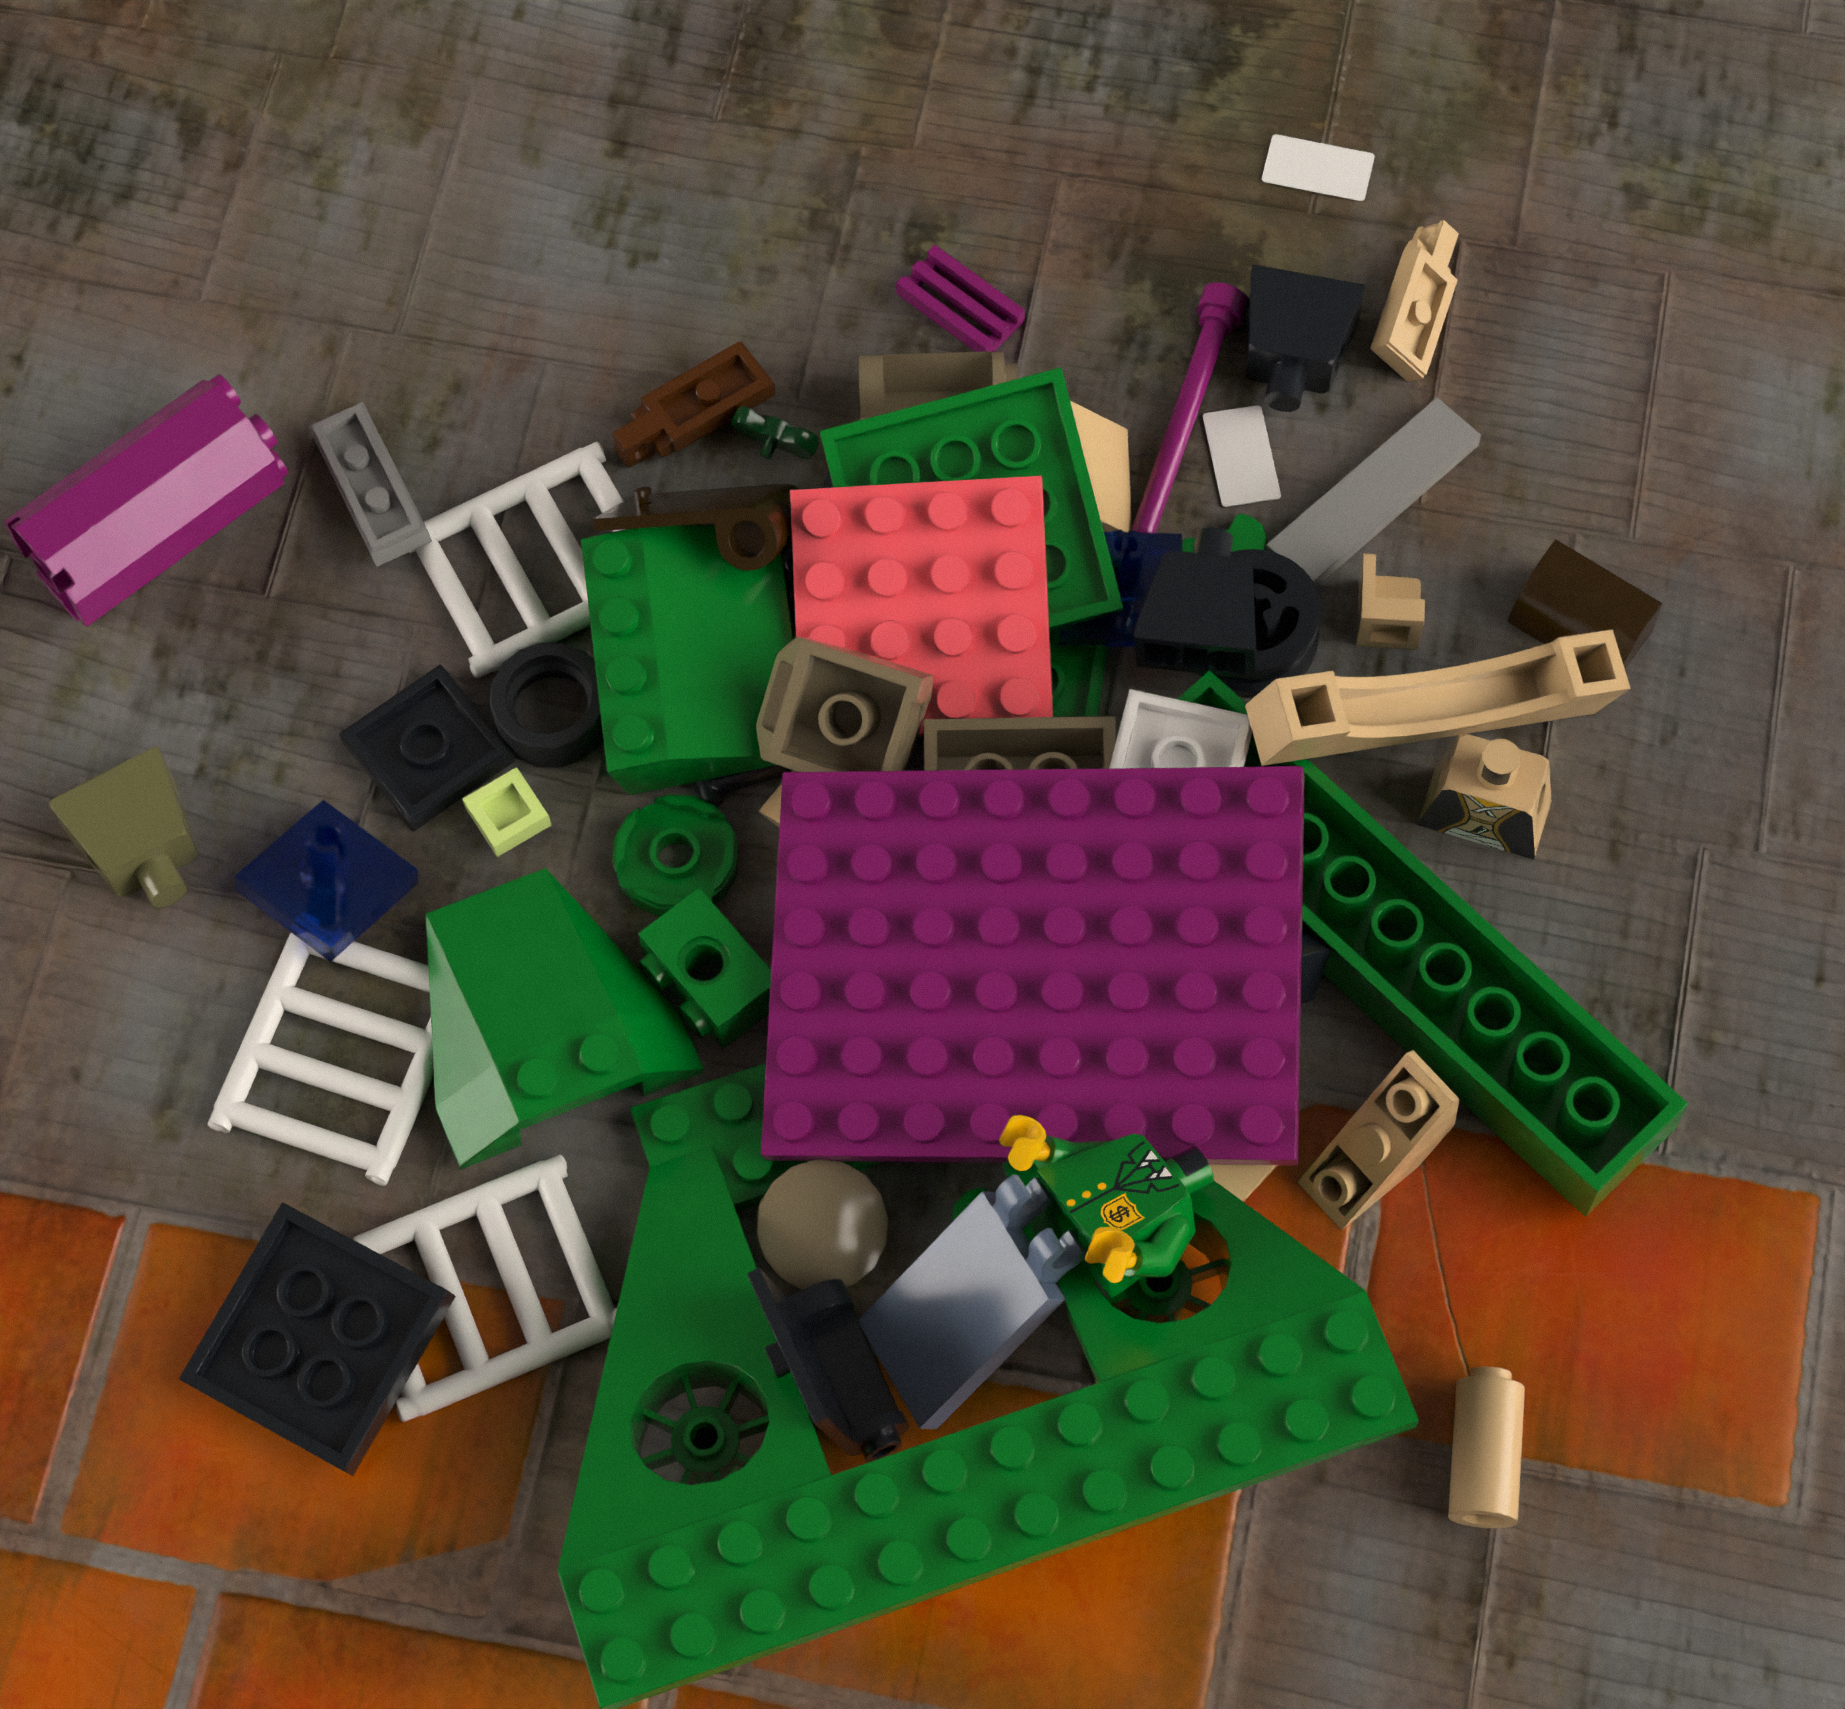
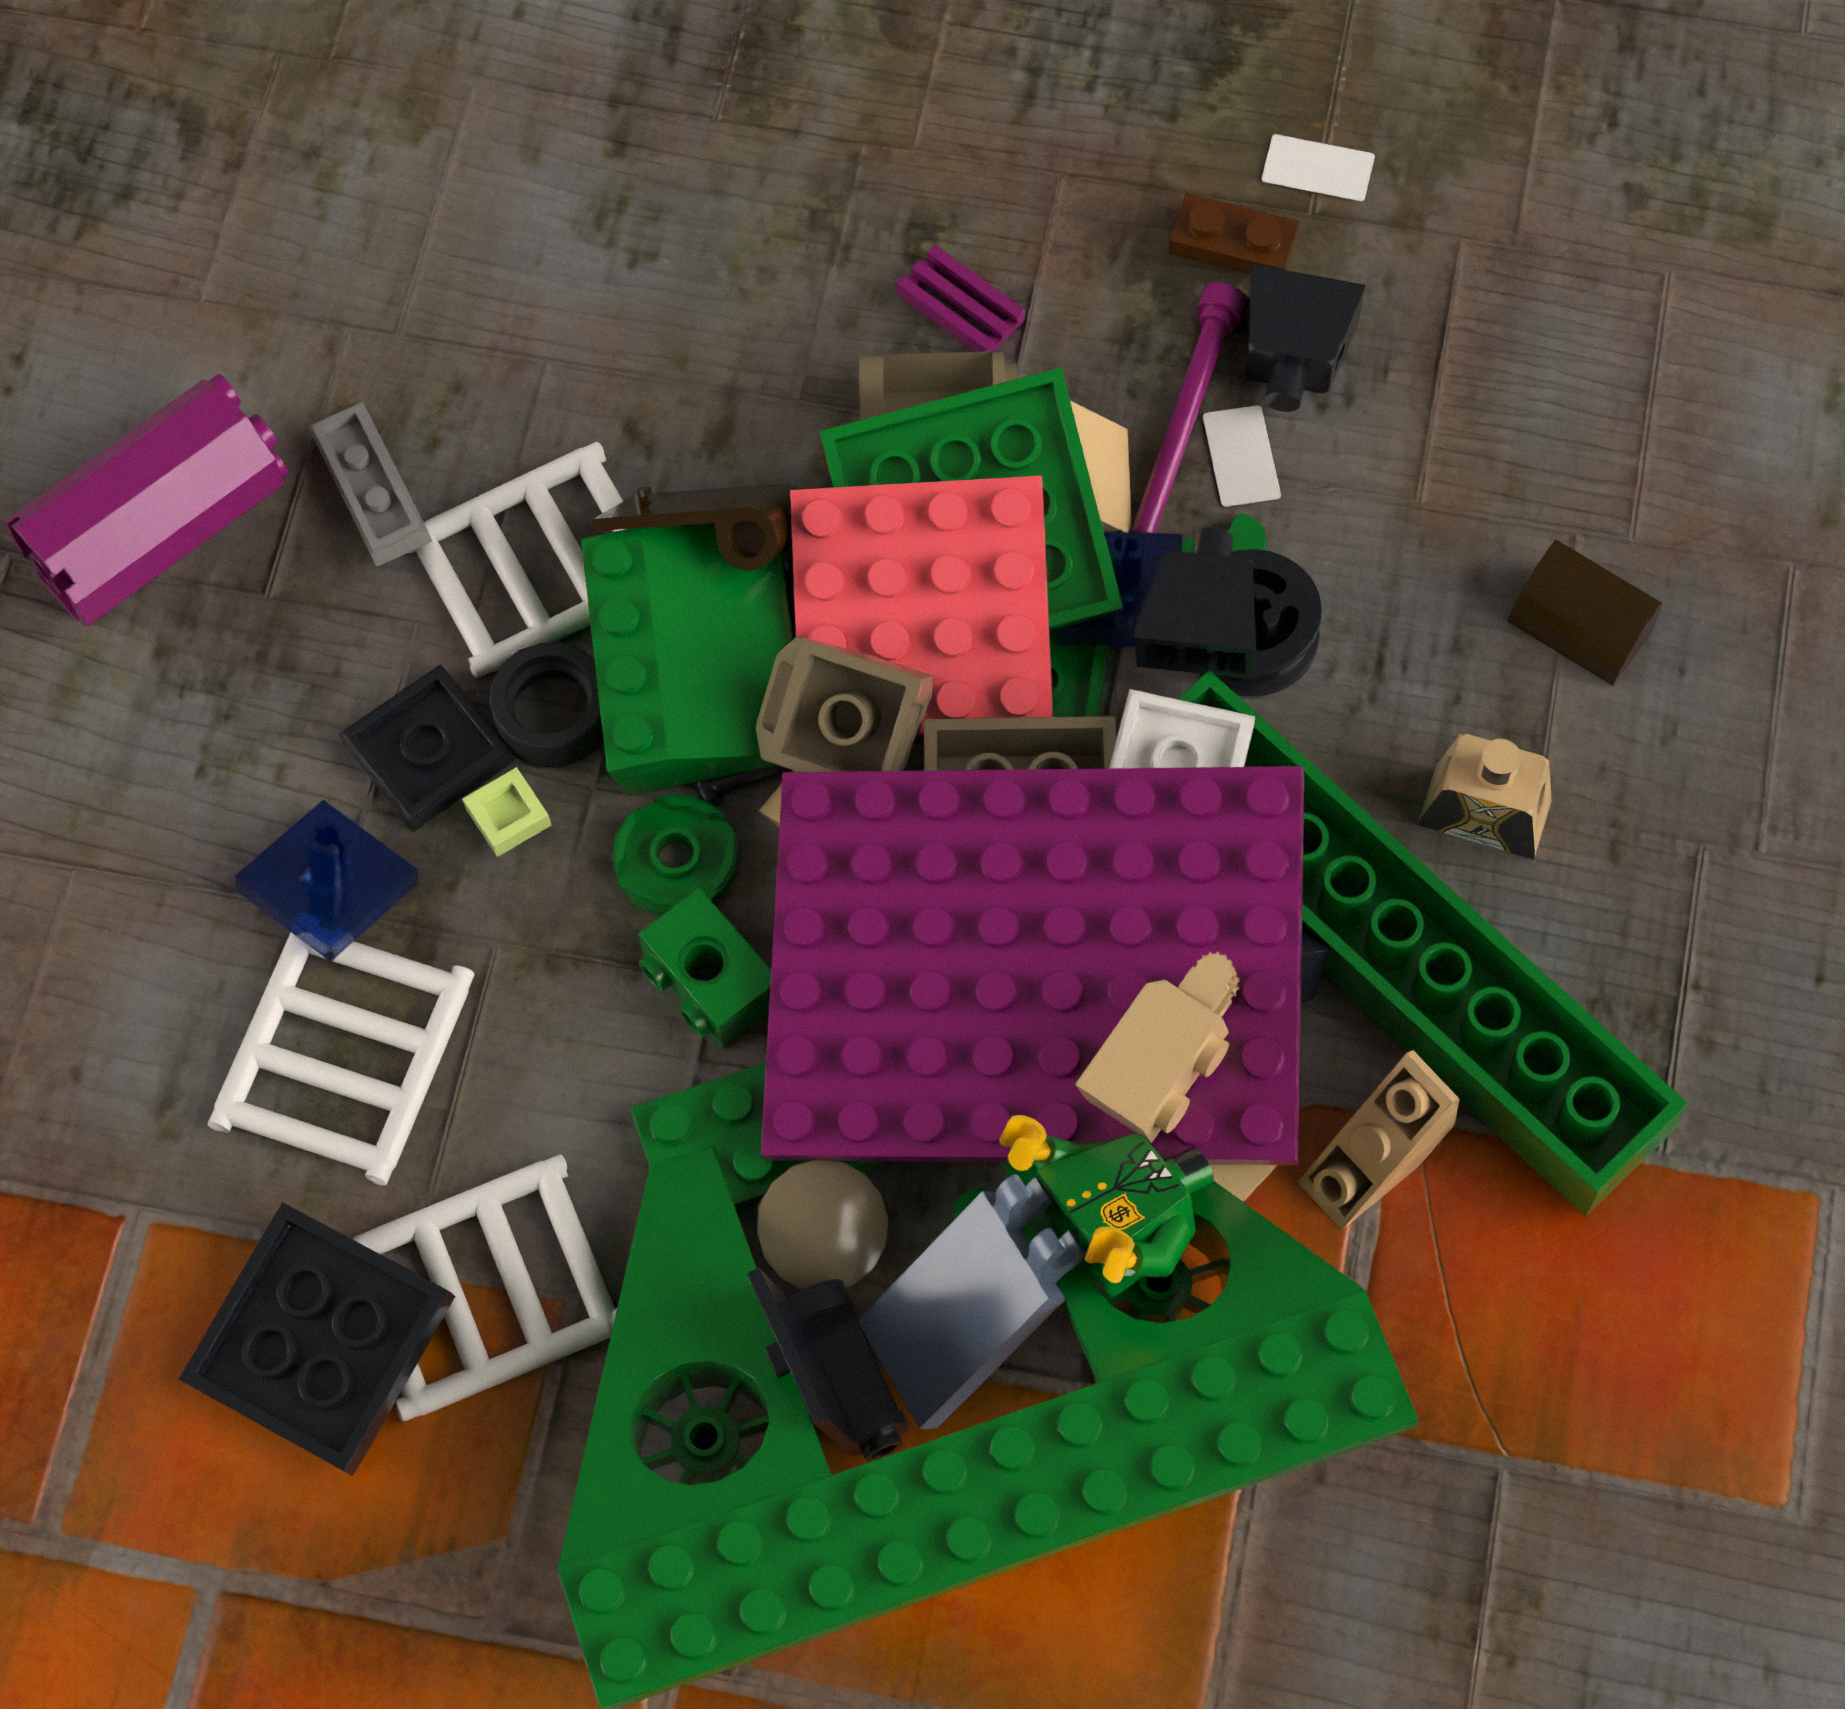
(131, 827): olive torso -> none
(538, 1016): green wedge -> none
(693, 405): reddish brown hinge -> none
(775, 434): dark green piece -> none
(1163, 1048): none -> tan hinge
(1232, 235): none -> reddish brown plate
(1340, 715): tan arch -> none
(1376, 491): light grey tile -> none
(1388, 609): tan panel -> none
(1417, 302): tan hinge -> none
(1487, 1449): tan brick -> none

